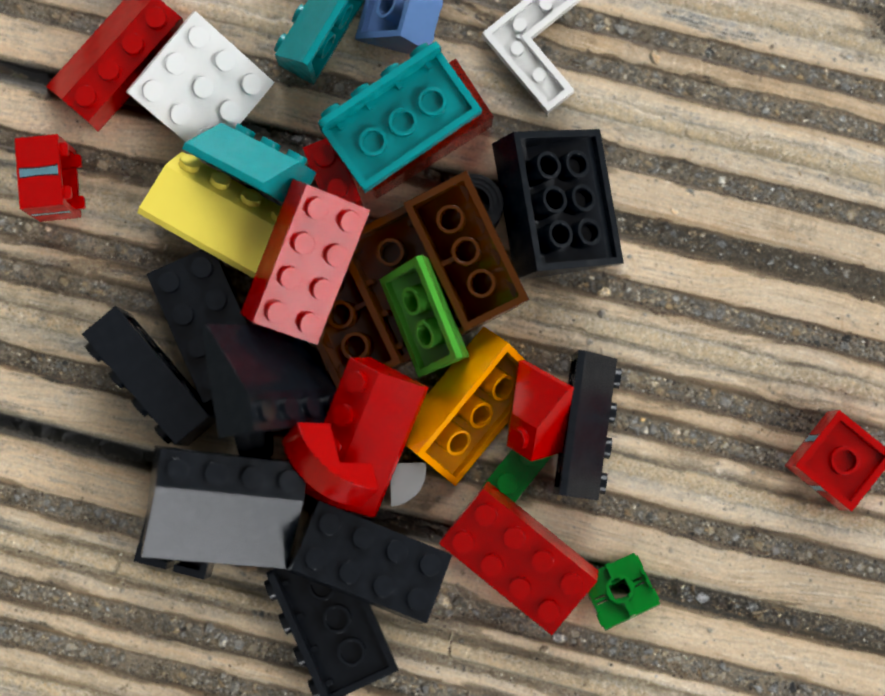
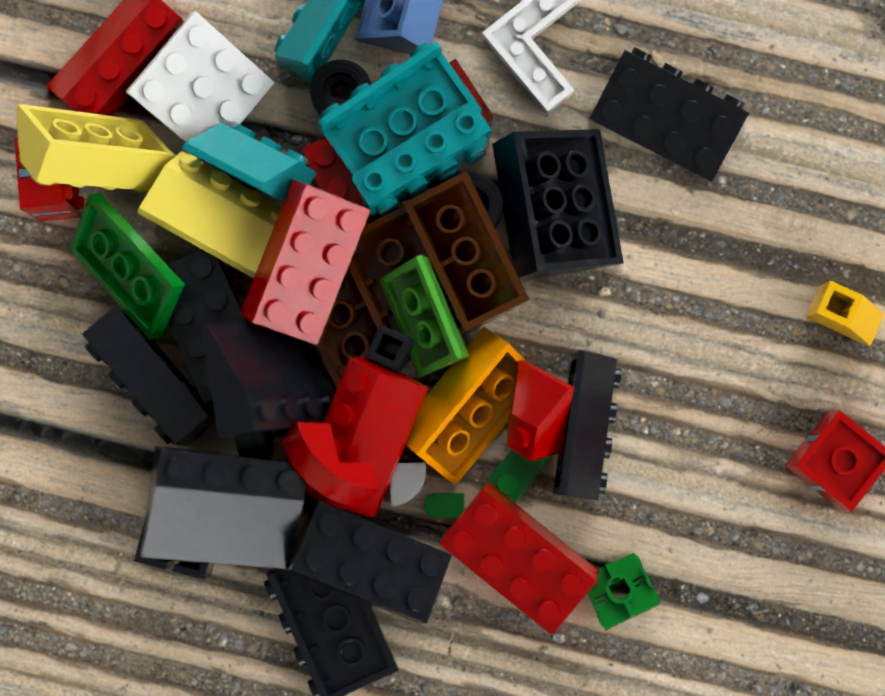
(89, 149): none -> light yellow slope
(126, 266): none -> green plate
(331, 75): none -> black tyre
(390, 348): none -> black brick
(423, 159): none -> teal bracket
(444, 505): none -> green piece
(669, 113): none -> black bracket
(845, 312): none -> yellow slope

